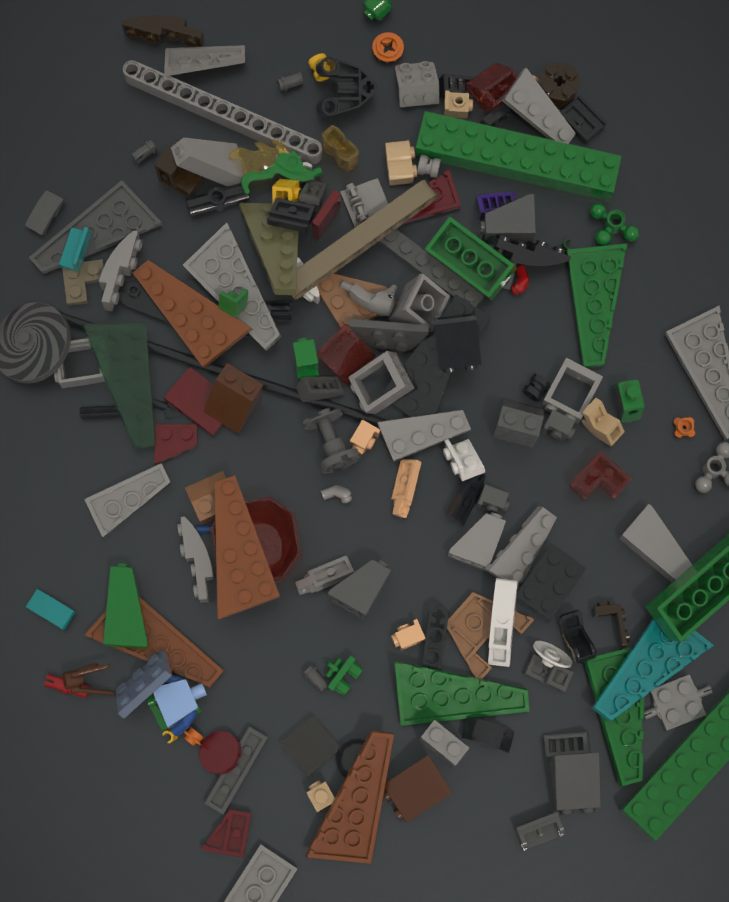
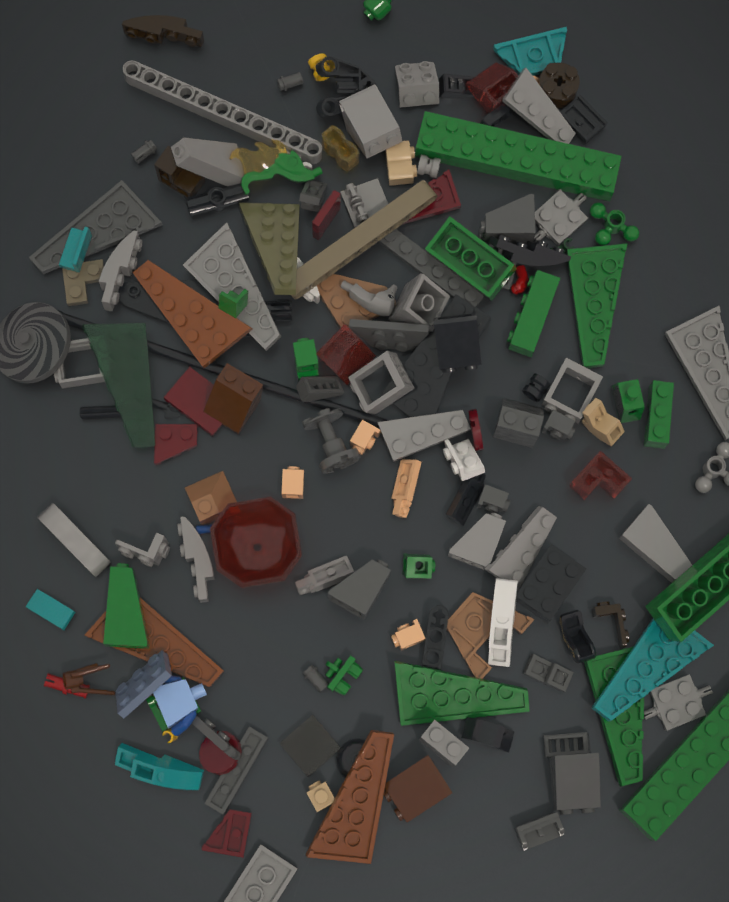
(44, 211): dark grey slope -> none
(73, 539): none -> light grey beam
(123, 499): light grey wing -> none
(158, 550): none -> light grey bracket
(158, 771): none -> teal slope
(193, 736): orange plate -> none
(201, 58): light grey wing -> none
(219, 738): none -> dark grey hinge
(241, 565): dark orange wing -> none
(286, 190): yellow brick -> none
(291, 215): black plate -> none
(292, 482): none -> light nougat brick
(338, 491): light grey arm -> none
(370, 121): none -> light grey slope
(386, 39): orange gear -> none
(426, 569): none -> green brick
(456, 110): tan brick -> none
(475, 428): none -> dark red tile
(484, 198): dark purple slope -> none
(533, 51): none -> teal wing
(534, 313): none -> green brick
(552, 655): white dish -> none
(559, 217): none -> light grey plate
(660, 409): none -> green arch
(688, 422): orange plate -> none

